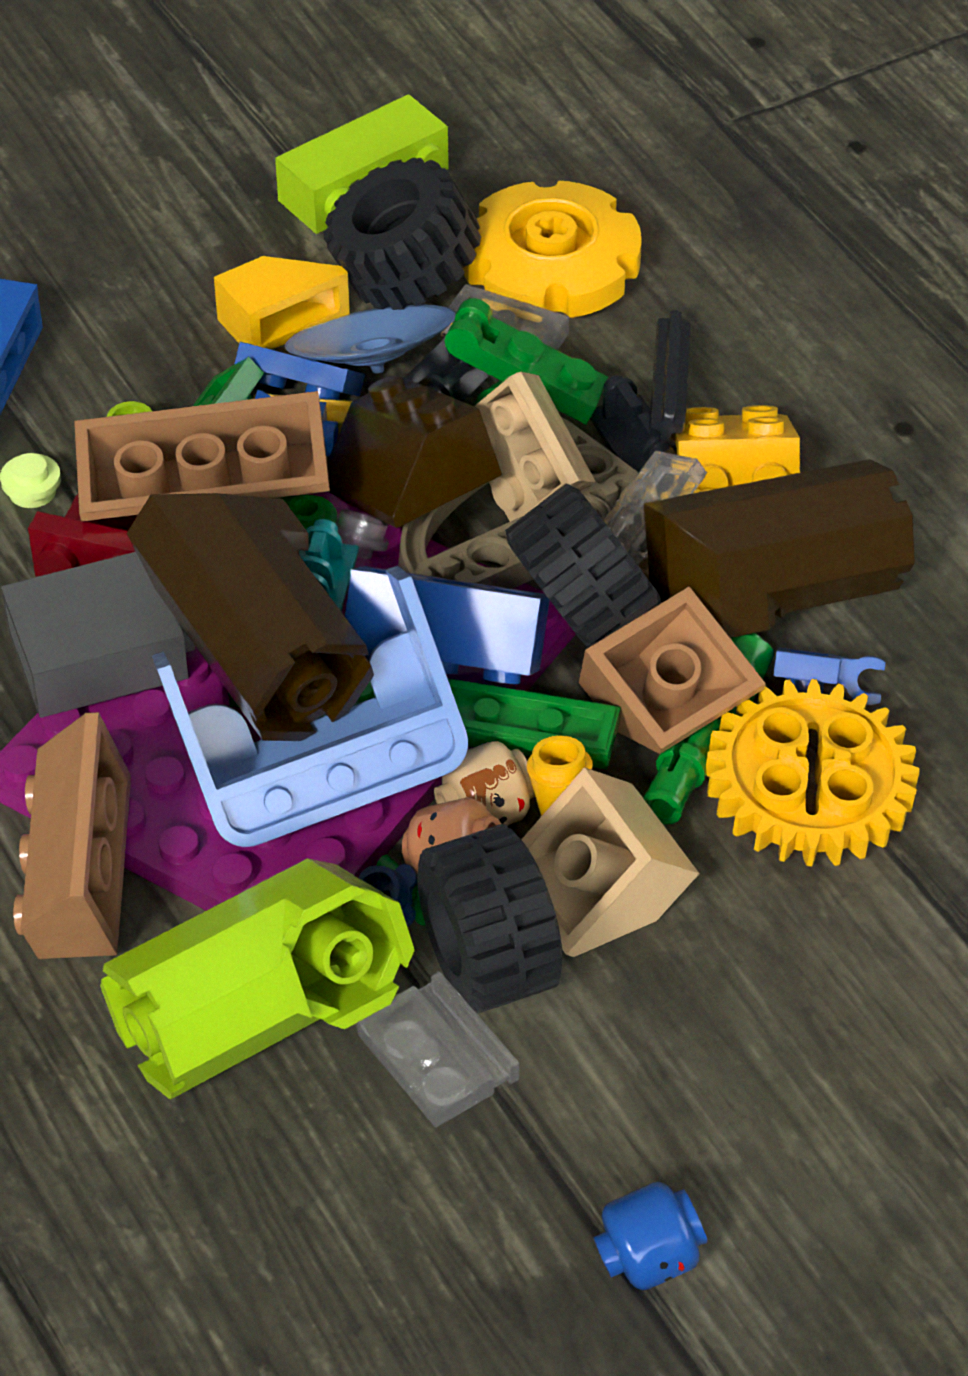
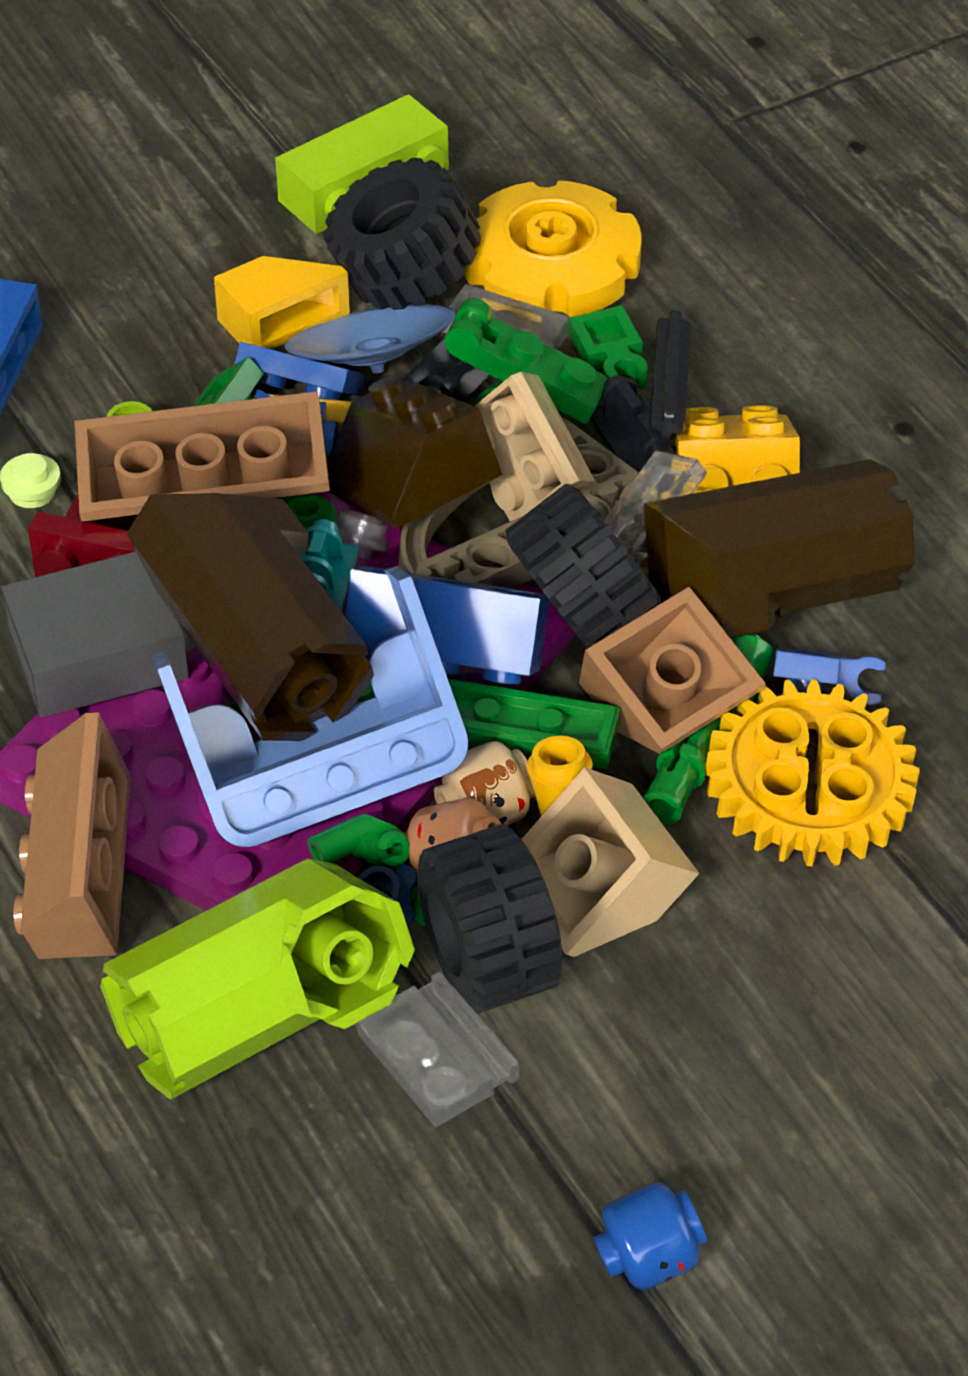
(362, 838): none -> green arm
(609, 342): none -> green plate

